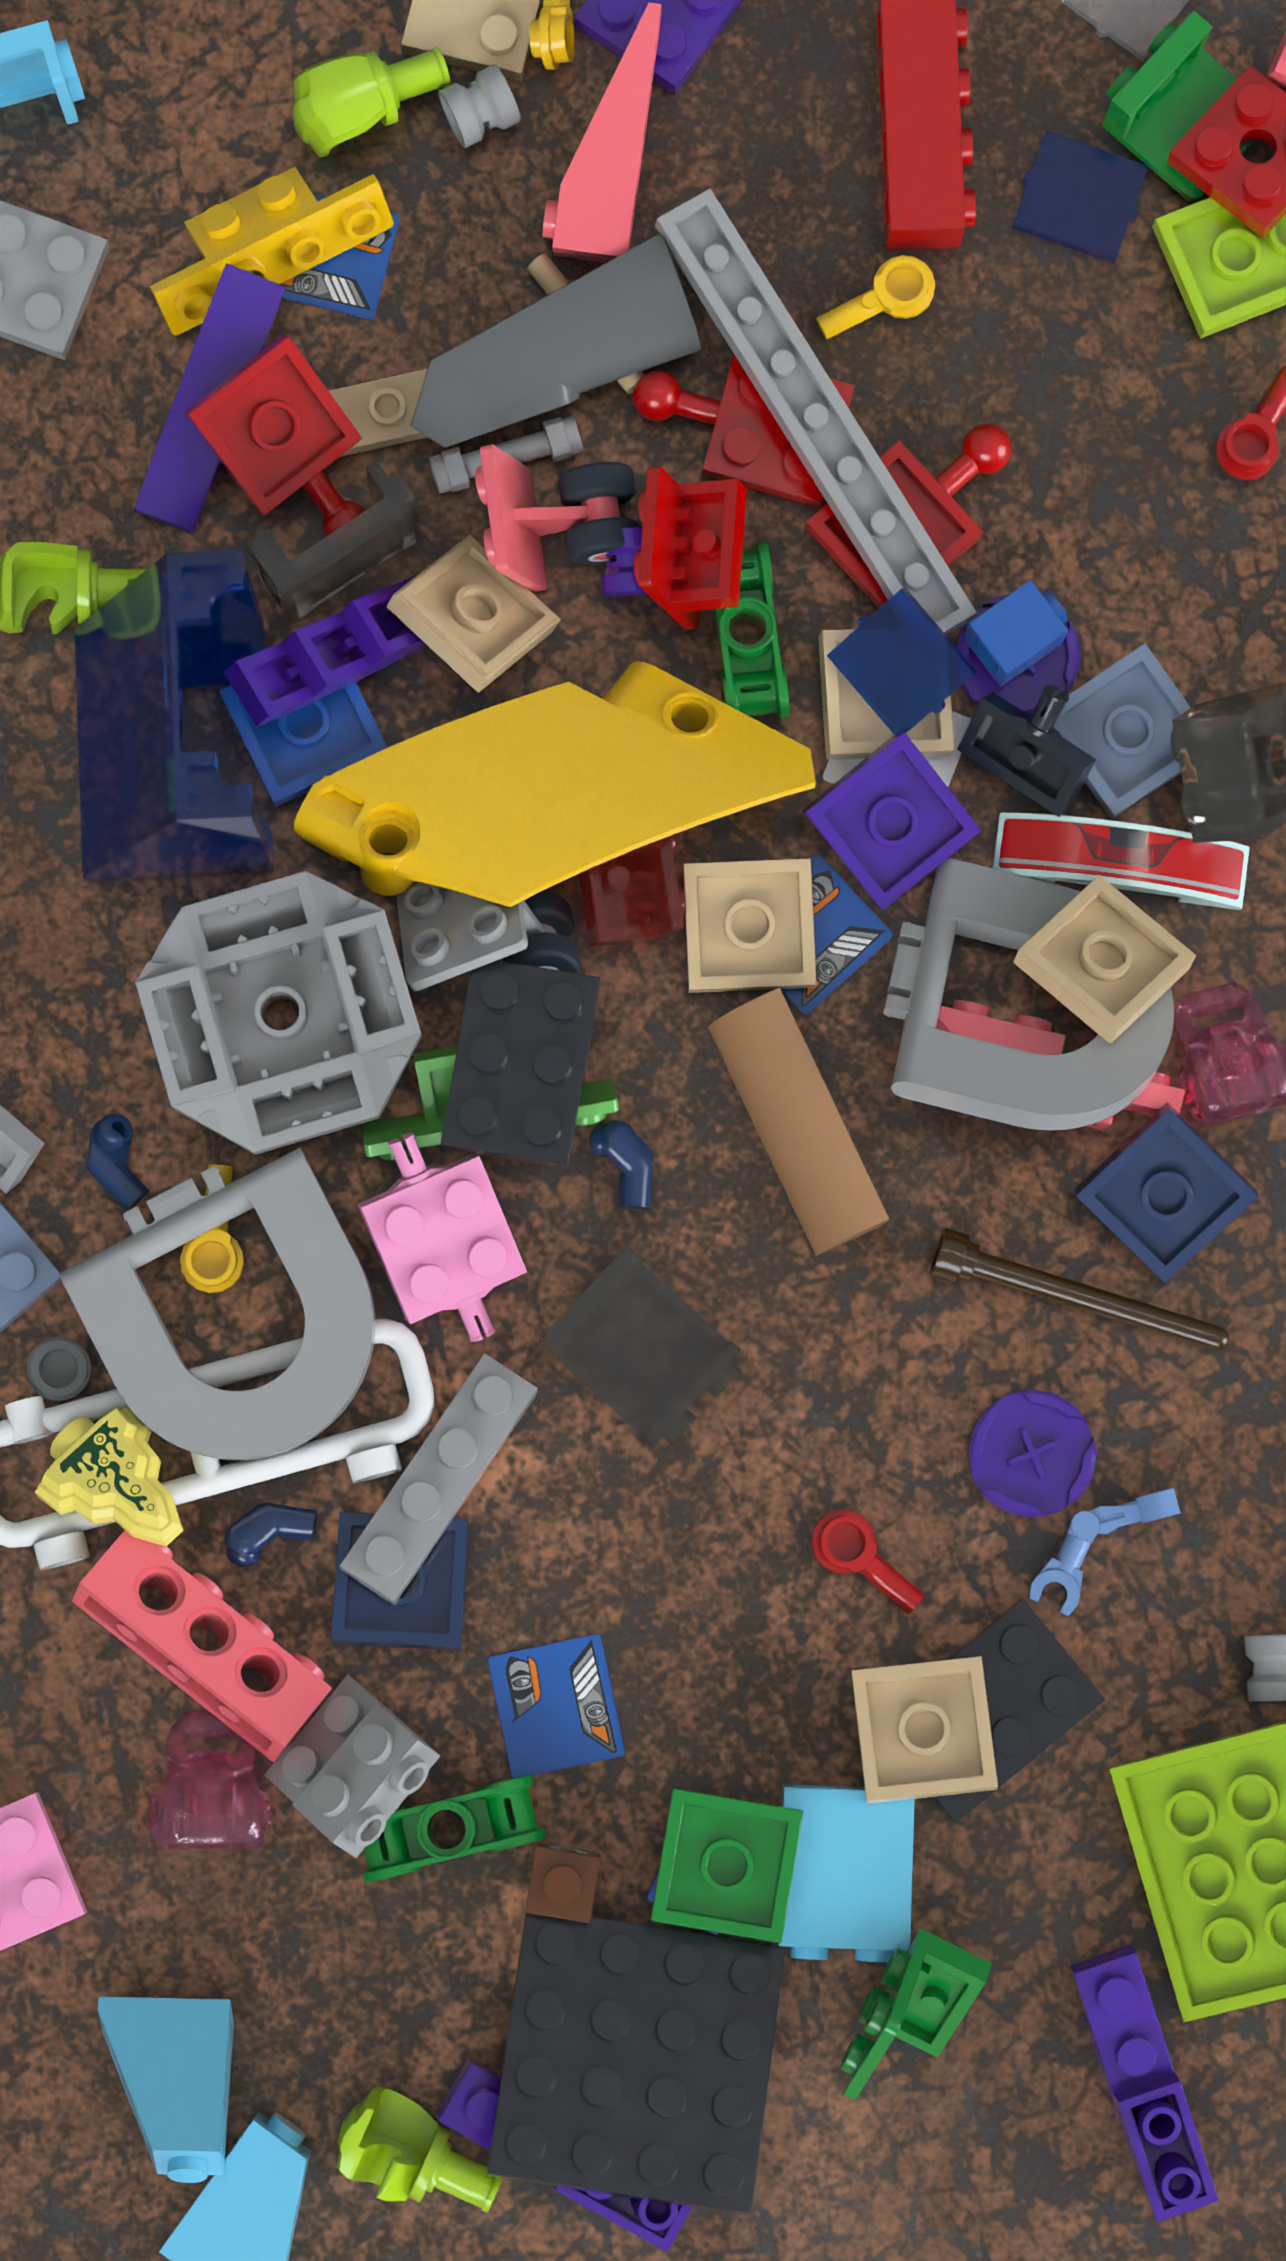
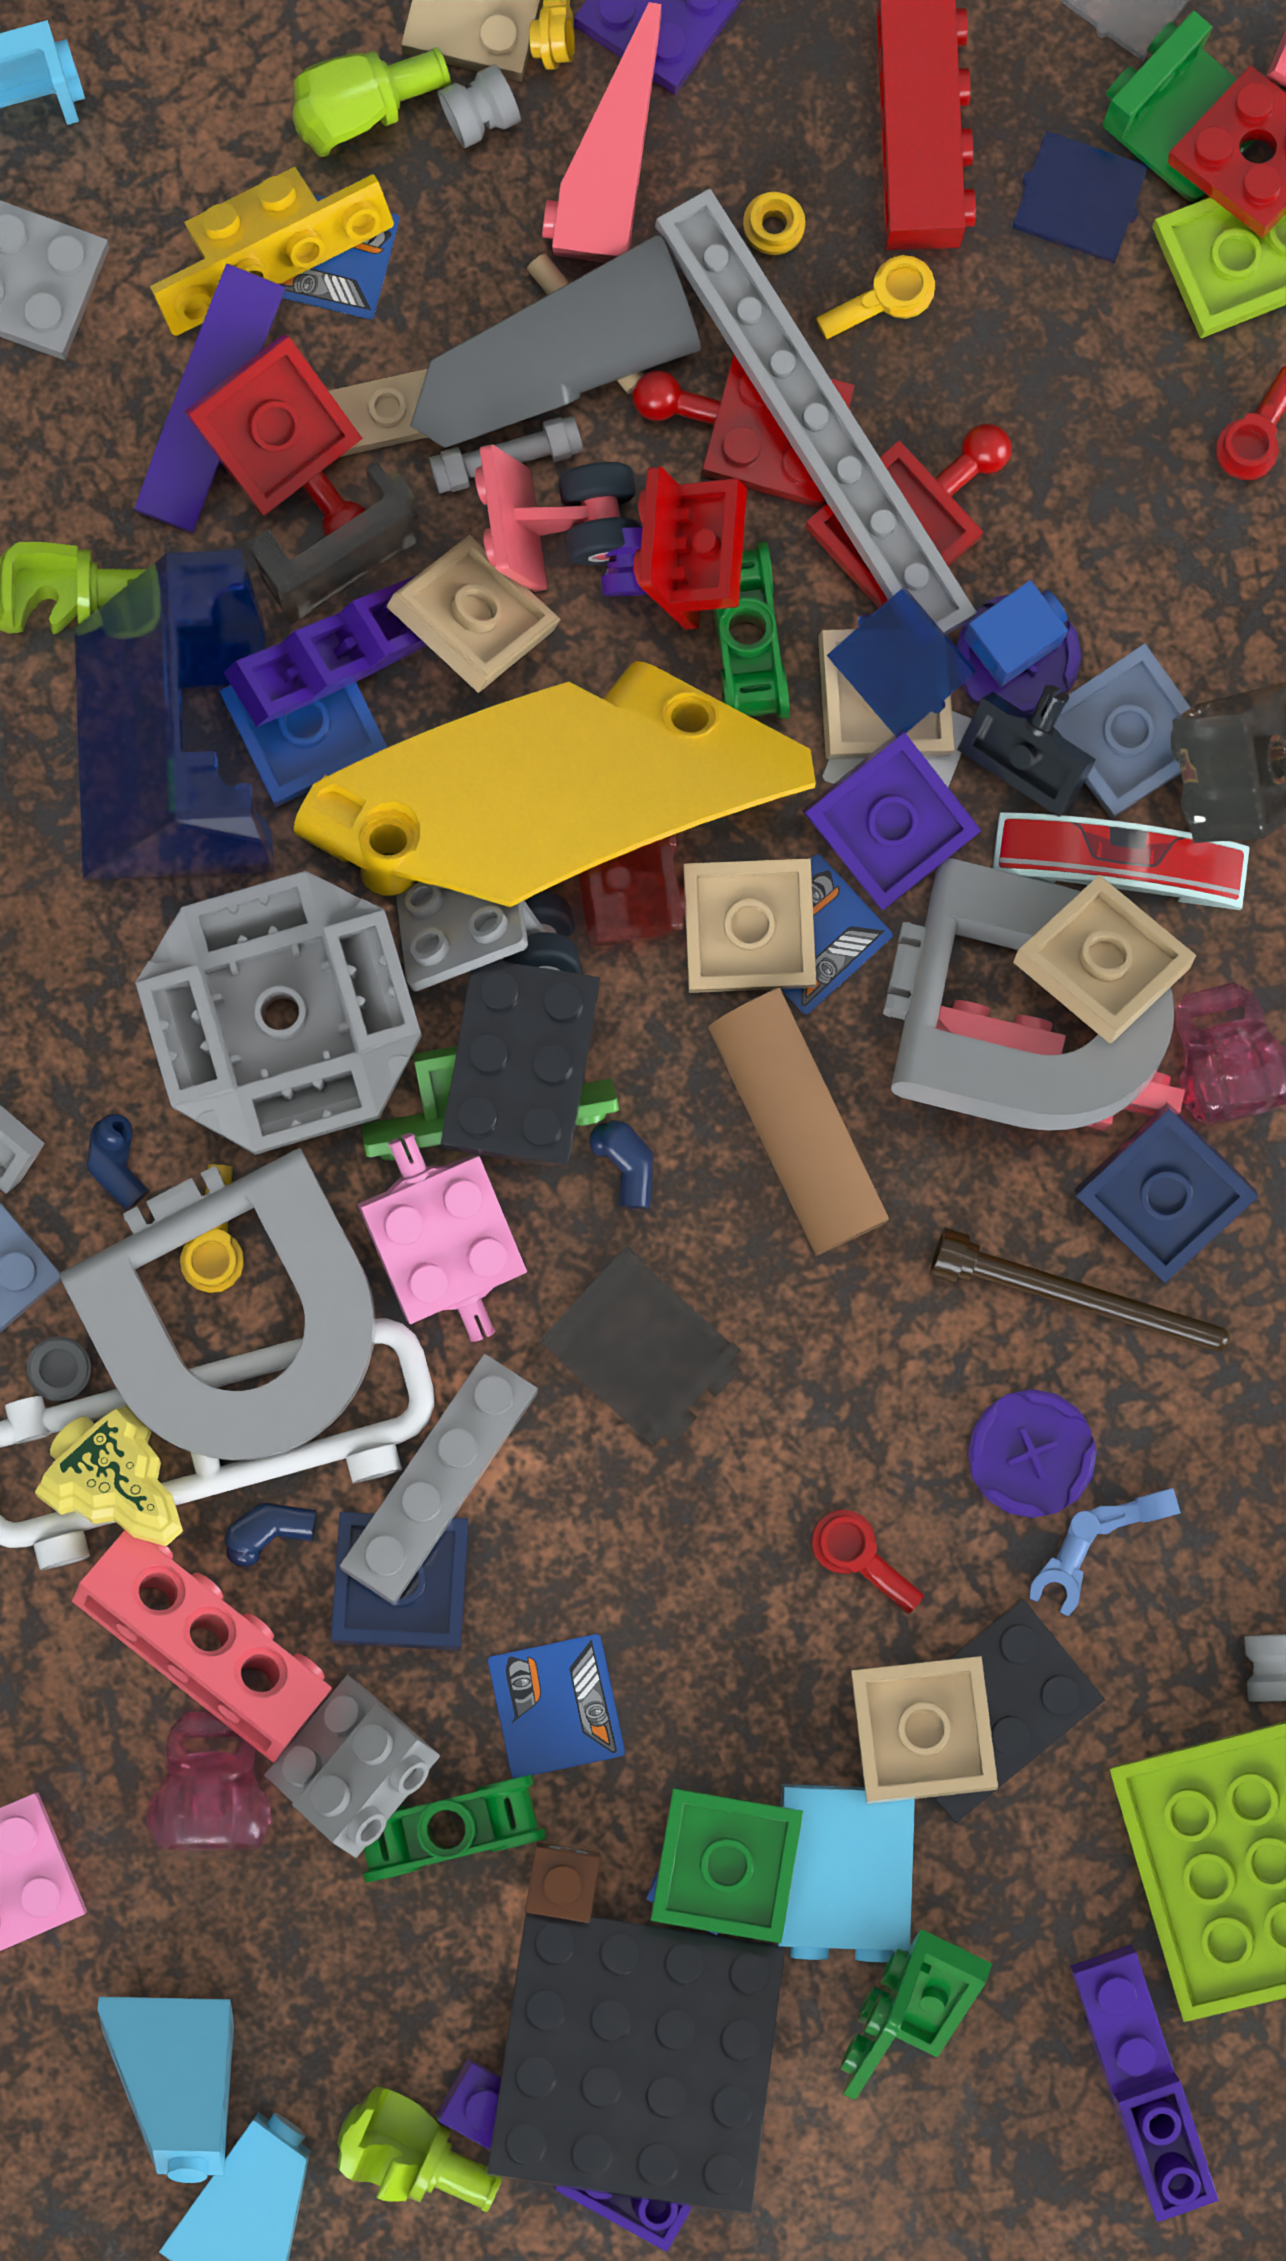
(774, 205): none -> yellow plate

